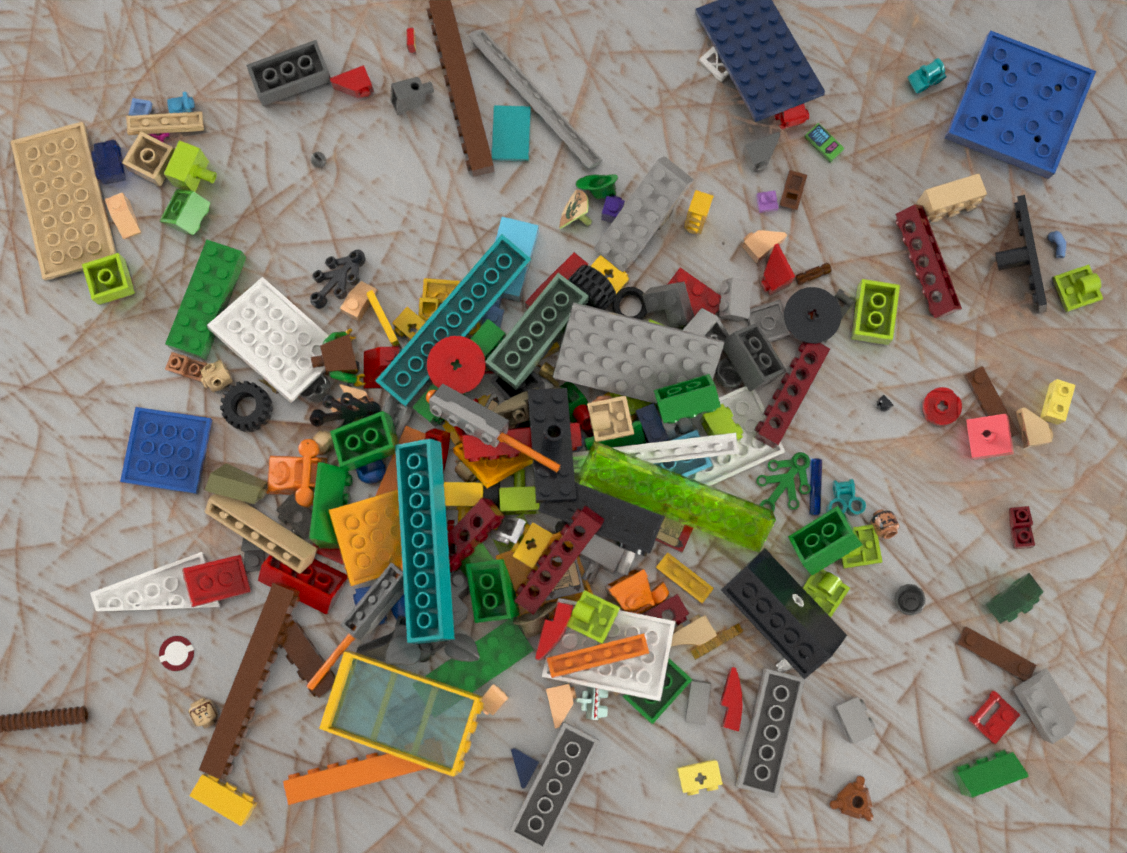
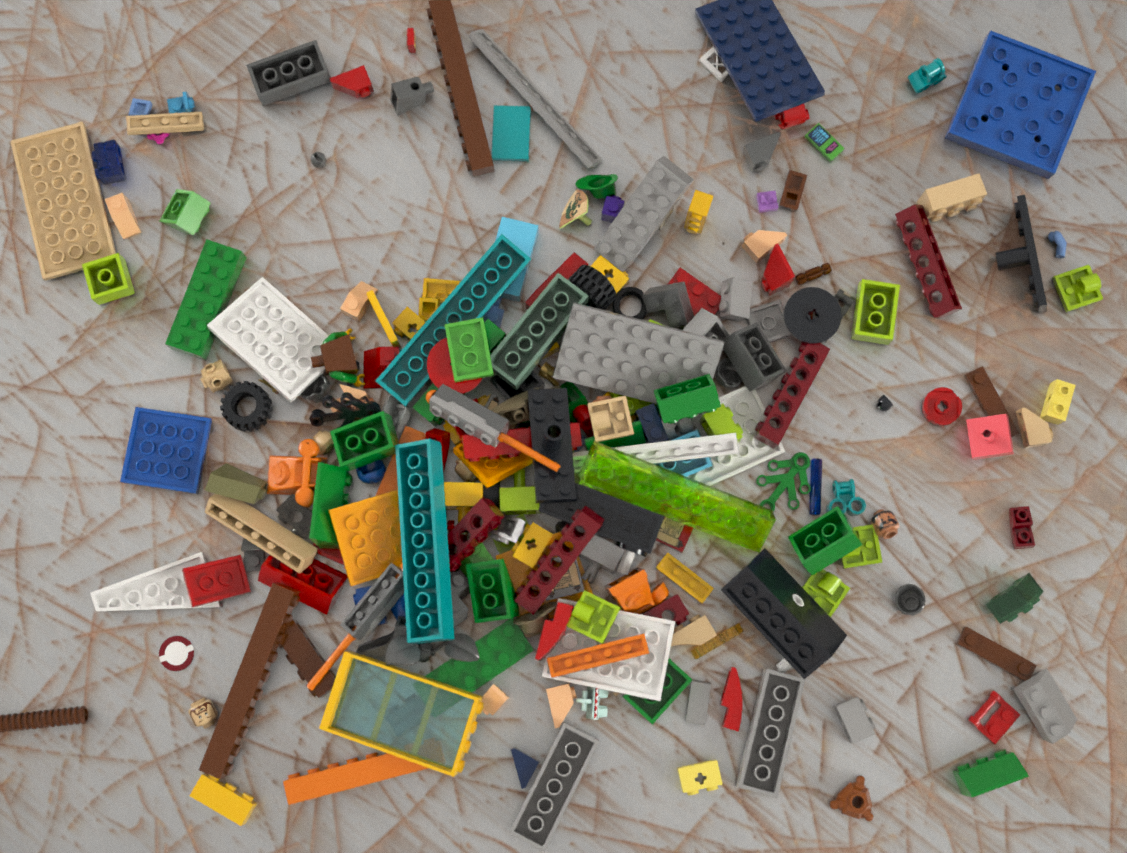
(148, 158): tan brick -> none
(185, 366): nougat slope -> none
(188, 167): lime brick -> none
(339, 276): black plant -> none
(469, 349): none -> bright green plate

